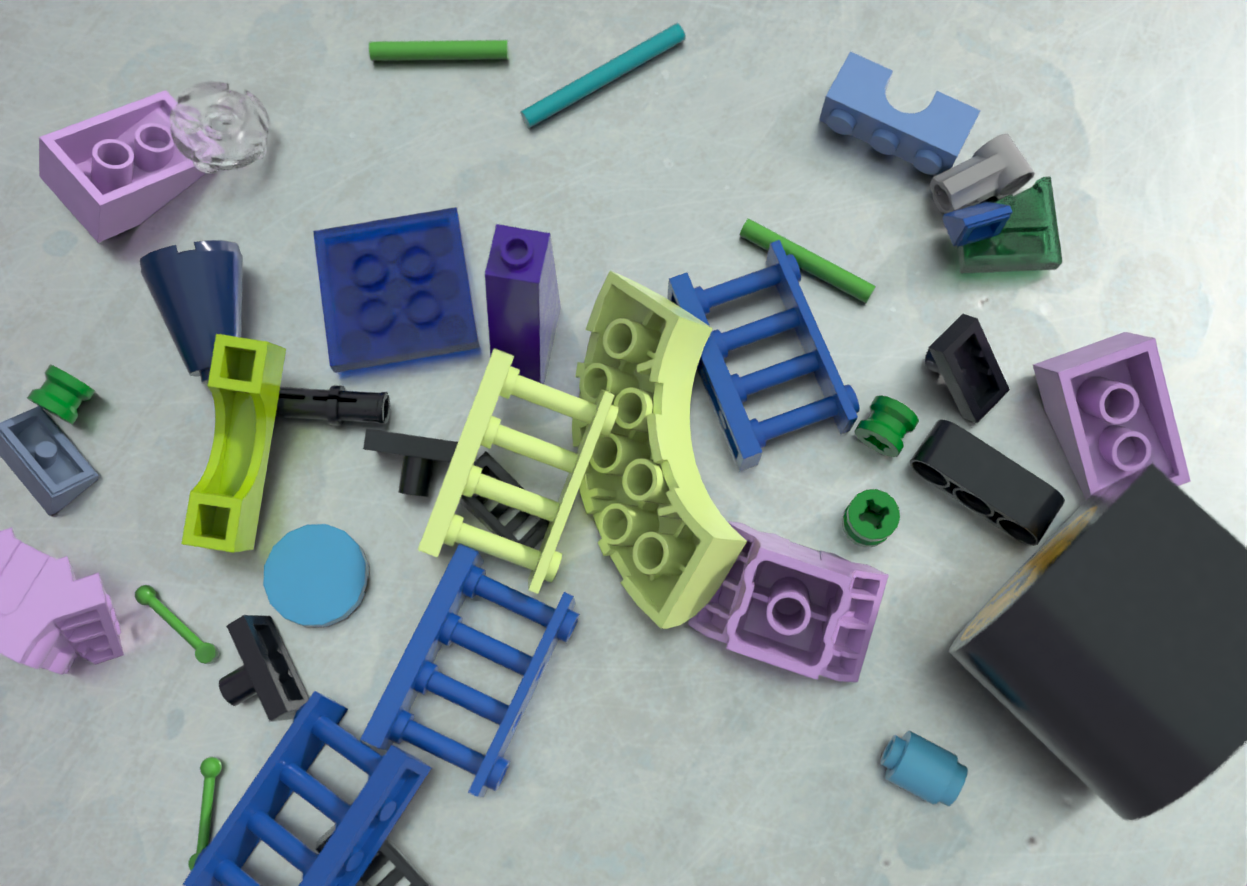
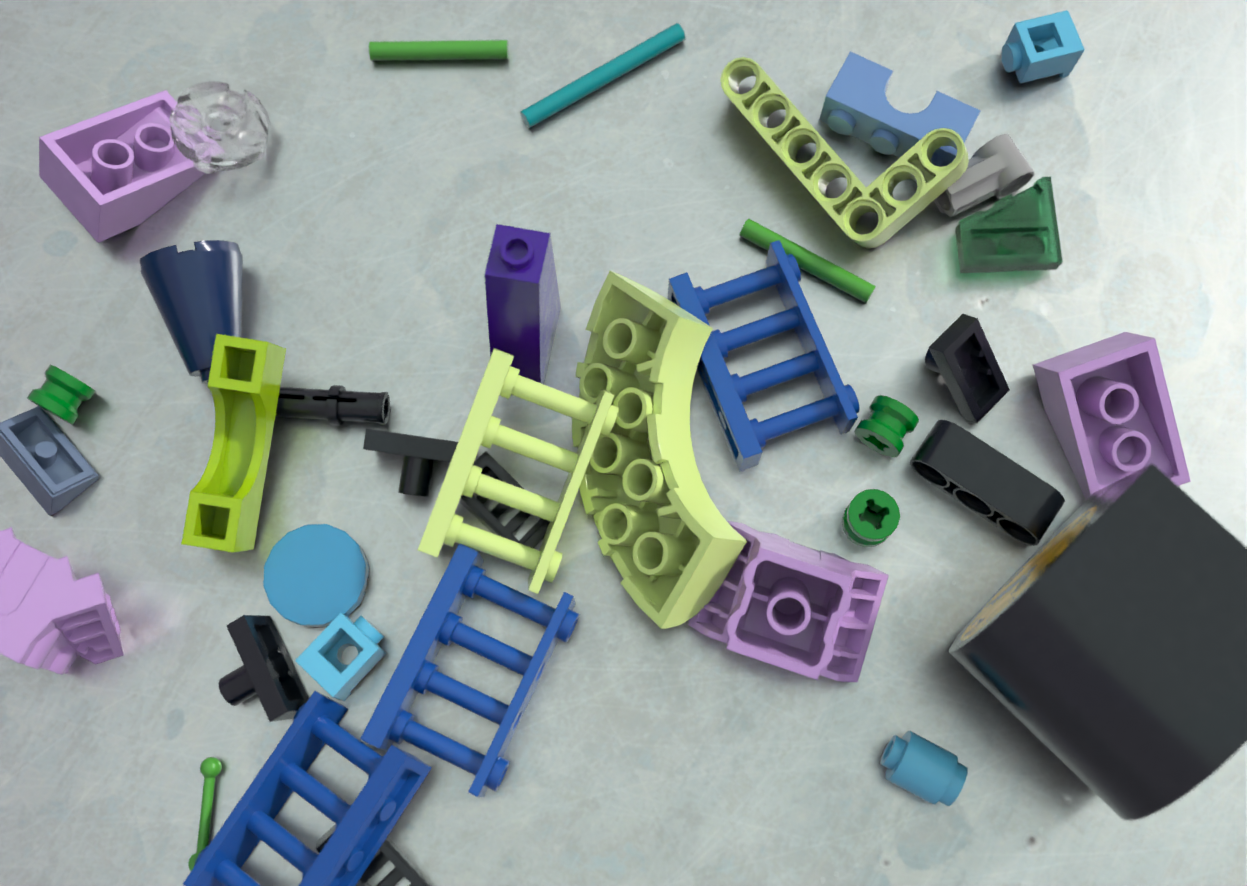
(204, 652): bright green hinge -> none
(324, 655): none -> medium azure brick
(395, 290): clear blue plate -> none
(827, 165): none -> yellowish green beam
(976, 222): blue slope -> none
(1042, 47): none -> medium azure brick

